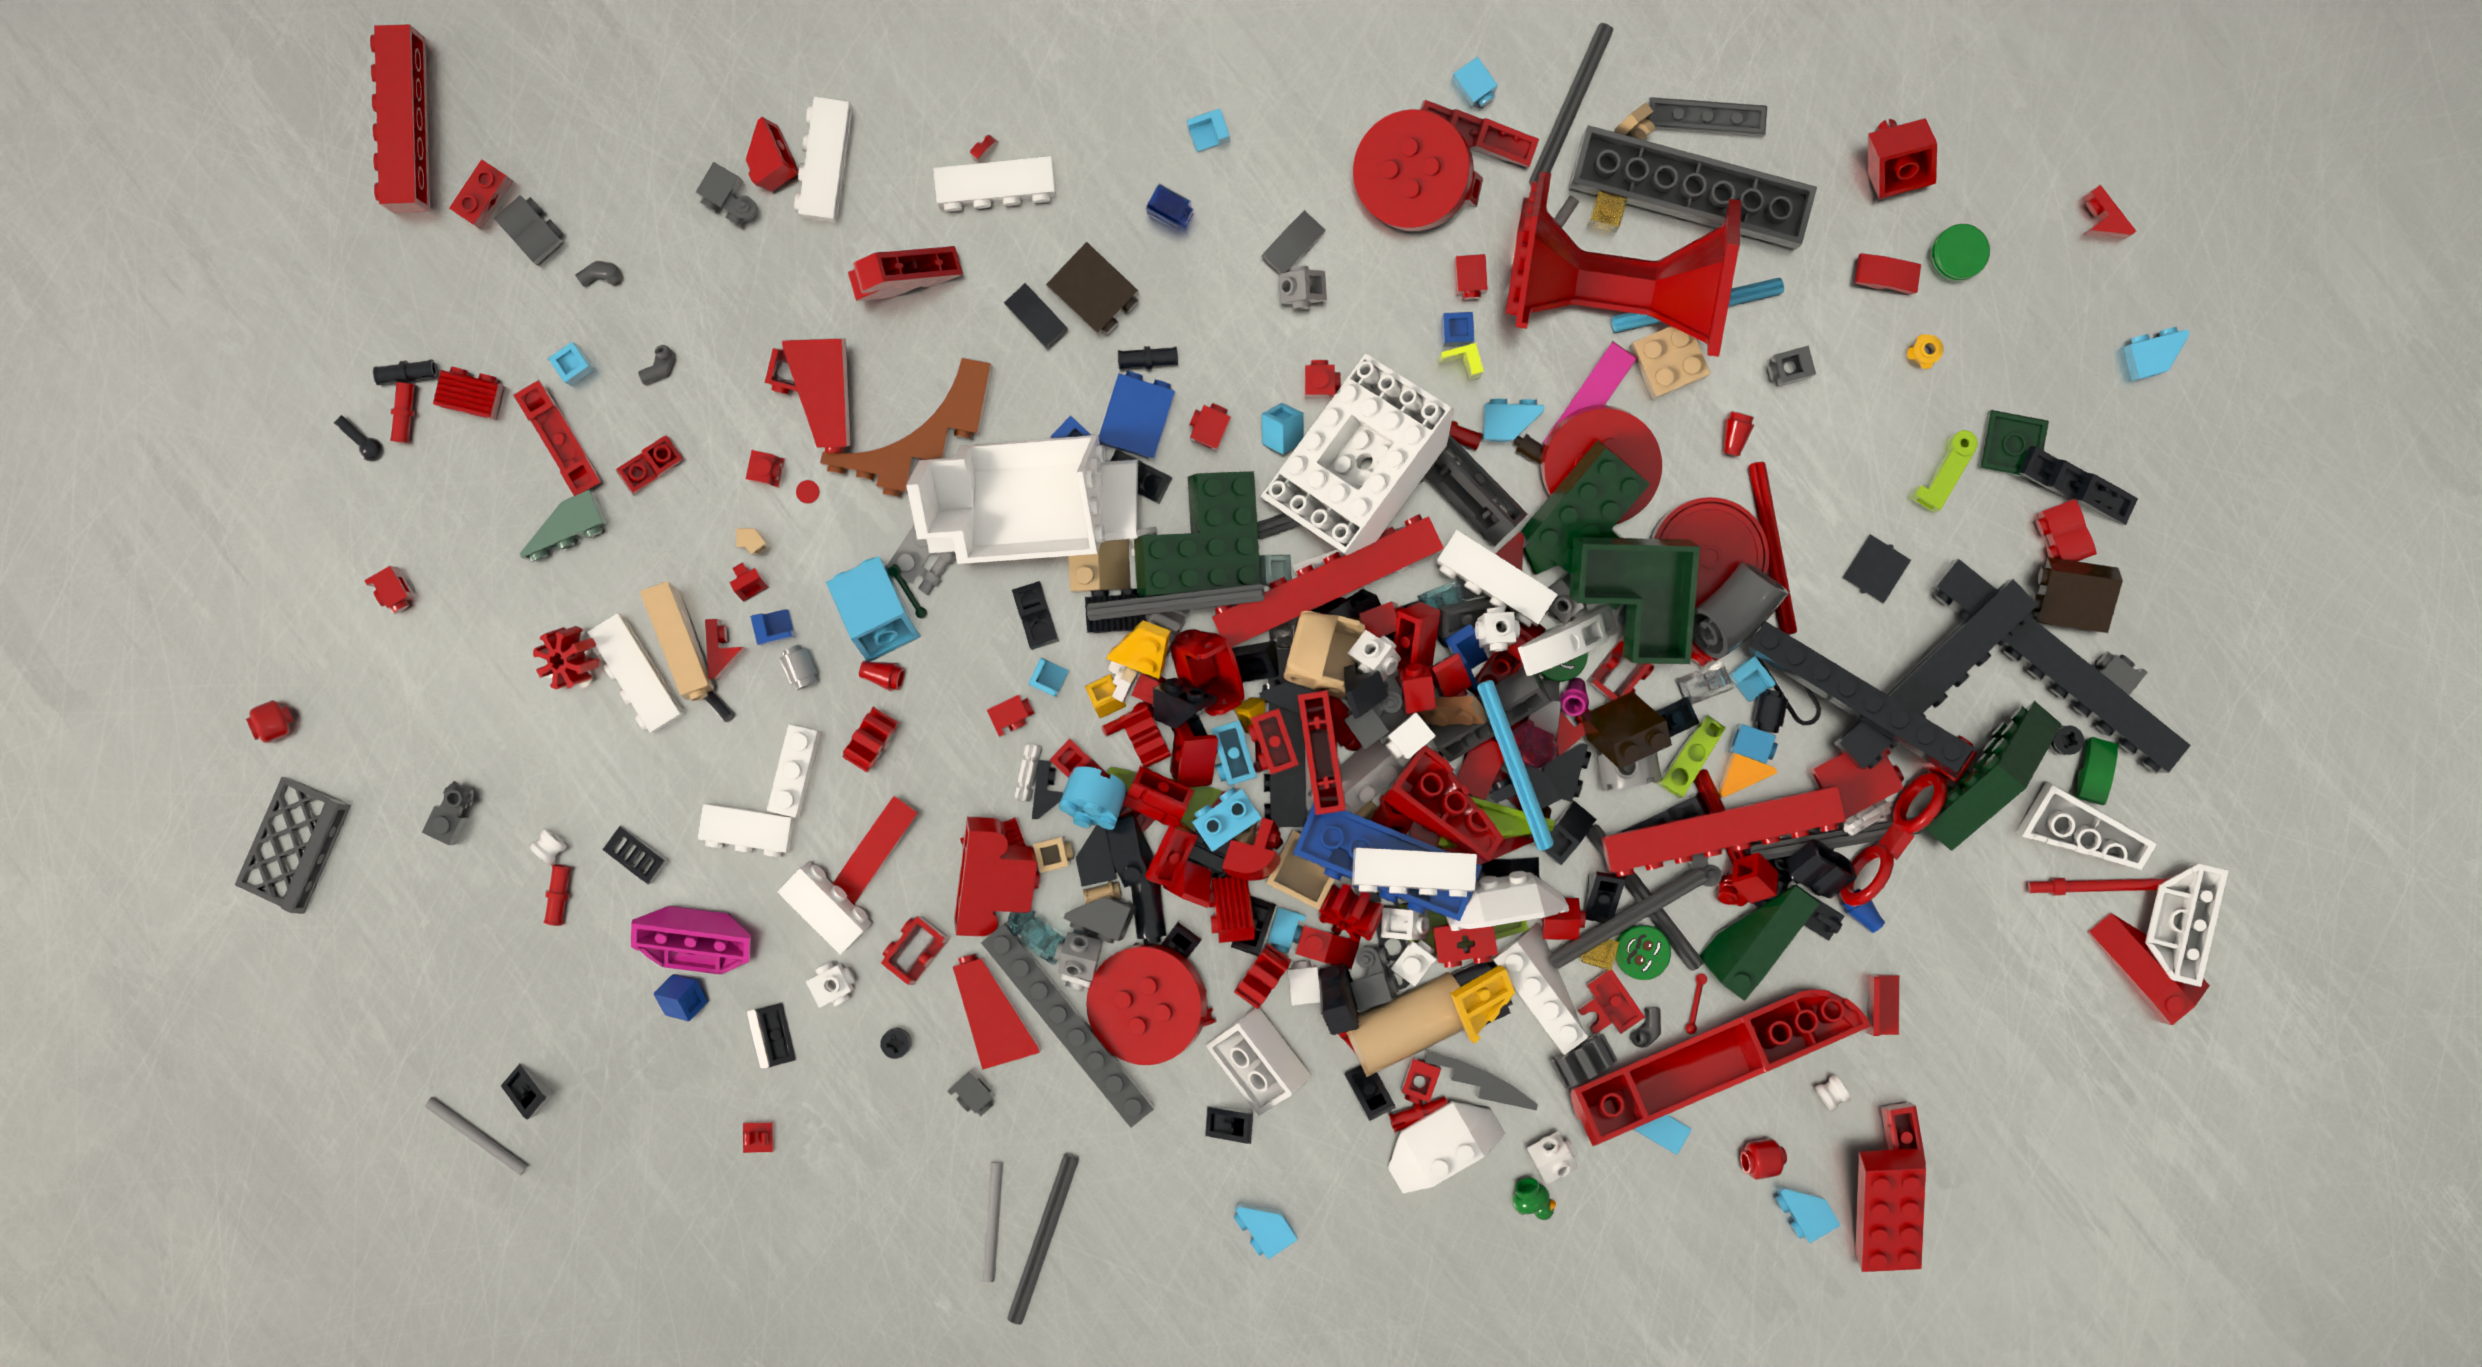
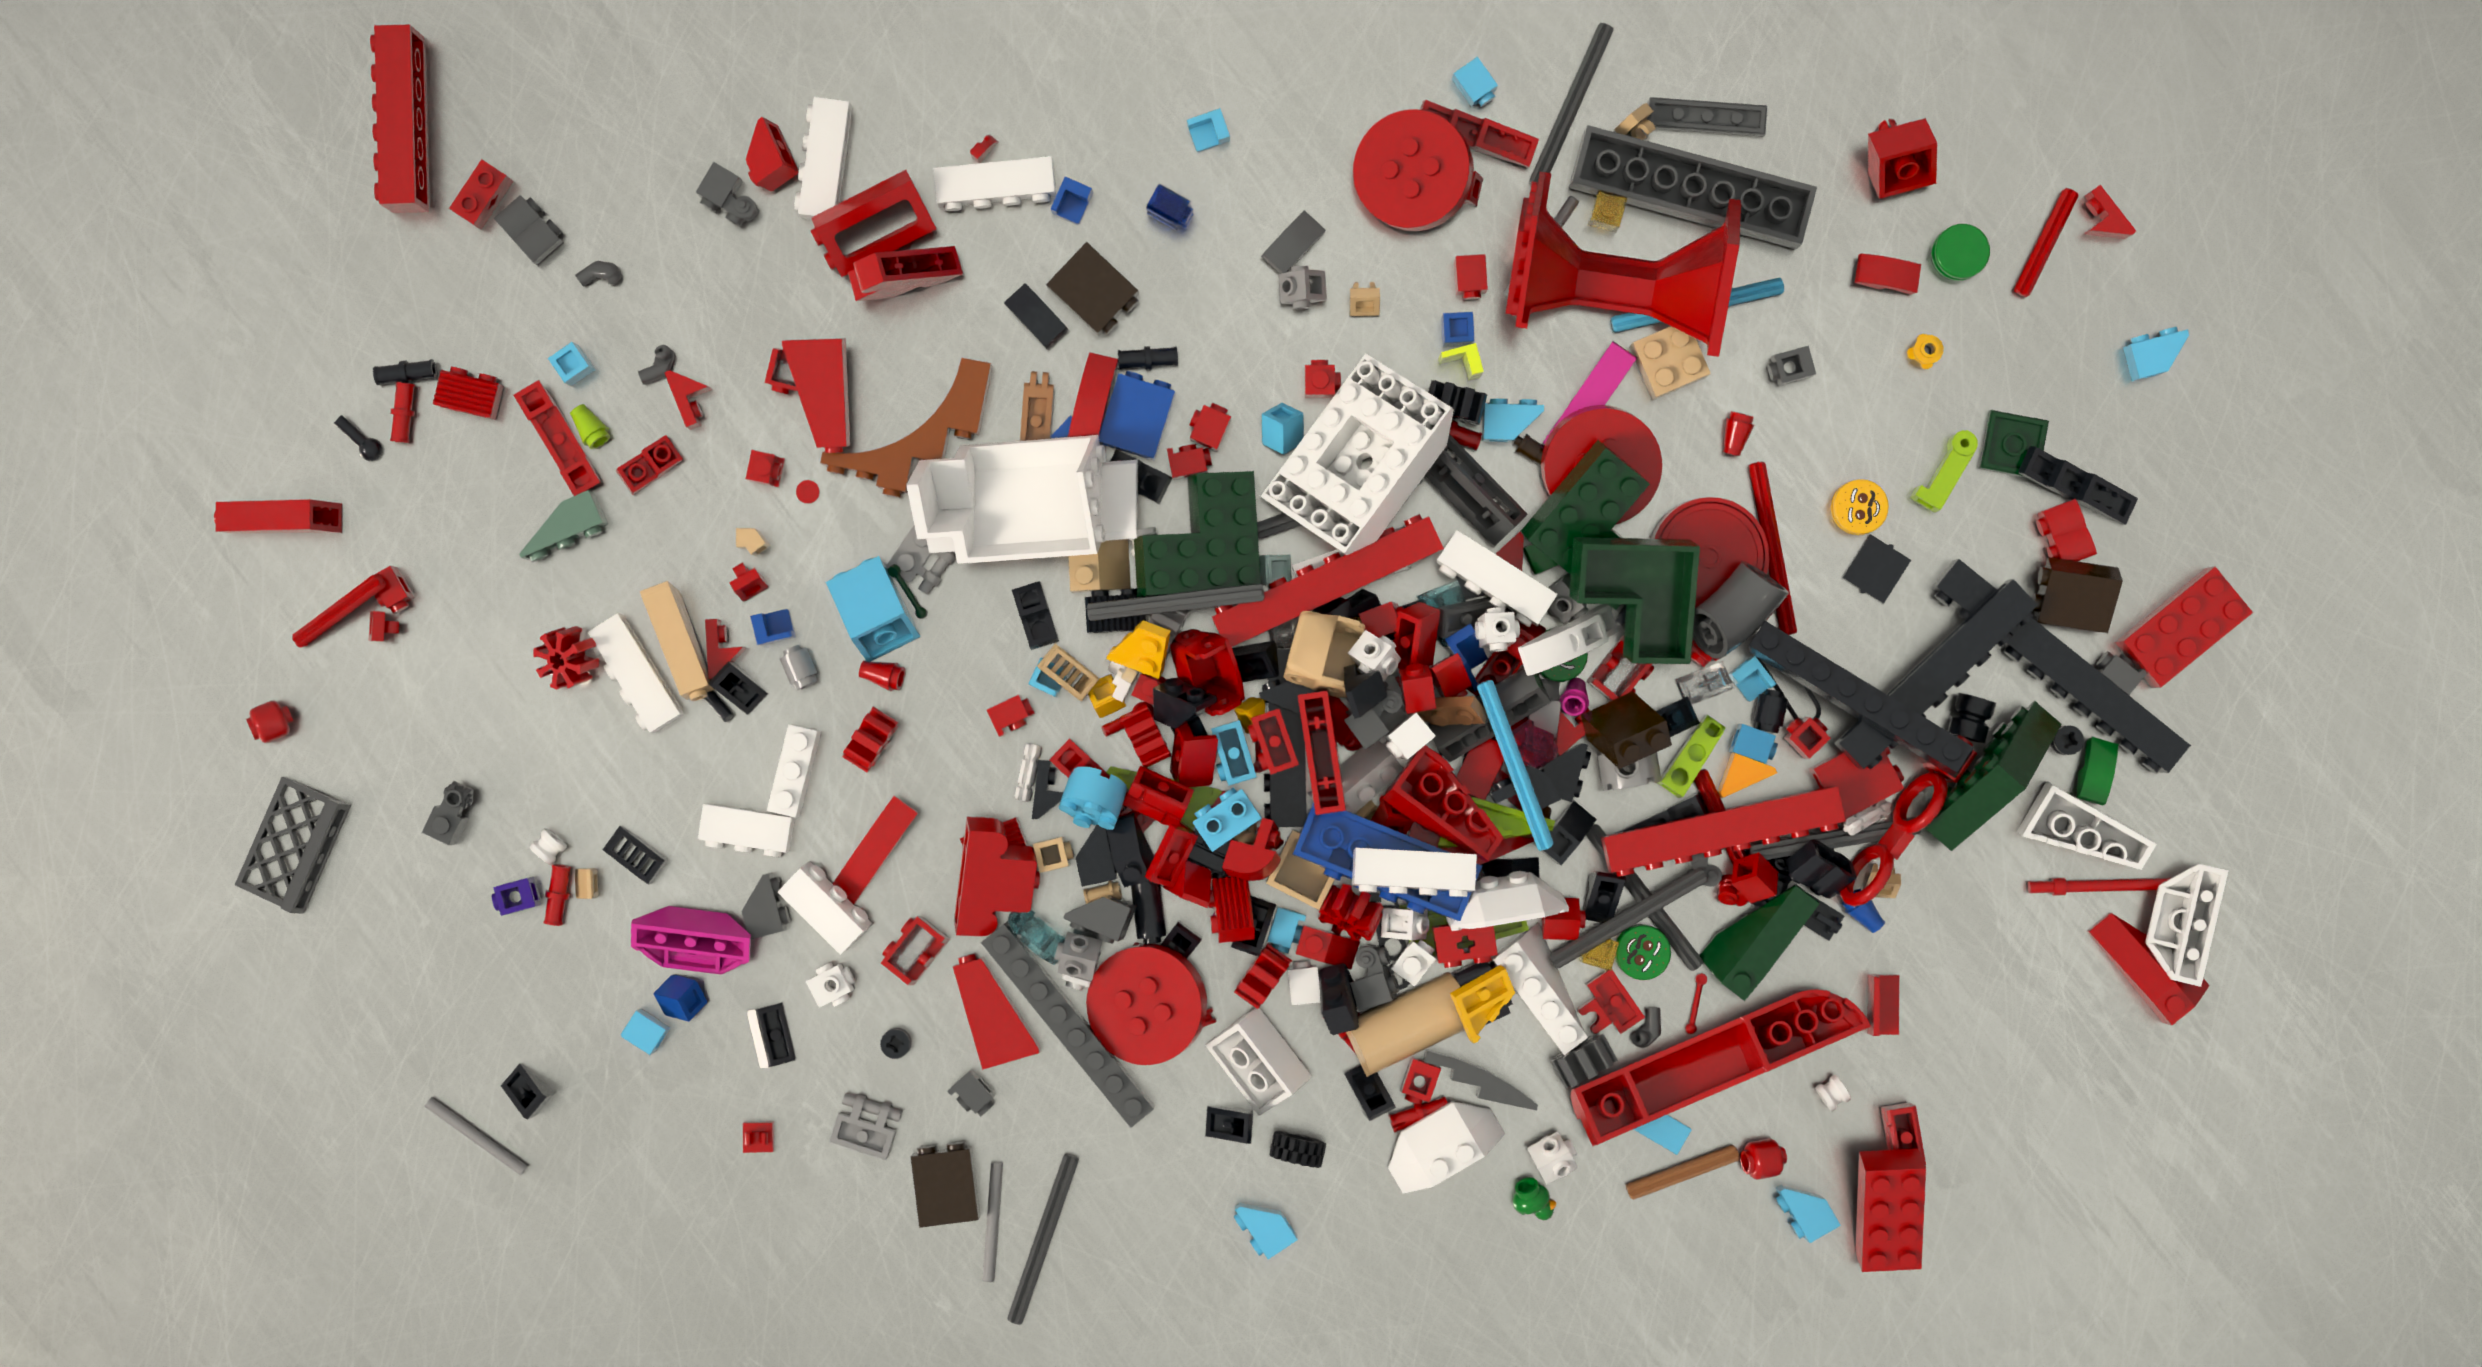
(278, 516): none -> red slope
(338, 610): none -> red axle
(379, 626): none -> red tile
(503, 900): none -> dark purple brick
(586, 883): none -> tan slope
(590, 428): none -> lime cone
(645, 1031): none -> medium azure panel
(683, 390): none -> red slope
(738, 687): none -> black slope
(763, 909): none -> dark grey slope
(862, 1134): none -> light grey plate
(864, 205): none -> red piece
(945, 1185): none -> dark brown brick
(1037, 408): none -> medium nougat hinge
(1071, 200): none -> blue panel
(1083, 685): none -> tan slope
(1093, 395): none -> red slope
(1188, 461): none -> red brick
(1297, 1149): none -> black tyre
(1364, 300): none -> tan tile
(1465, 401): none -> black gear
(1682, 1172): none -> medium nougat axle
(1807, 736): none -> red brick
(1859, 507): none -> yellow head
(1892, 886): none -> tan tile
(1972, 714): none -> black wheel
(2046, 242): none -> red axle
(2184, 627): none -> red brick

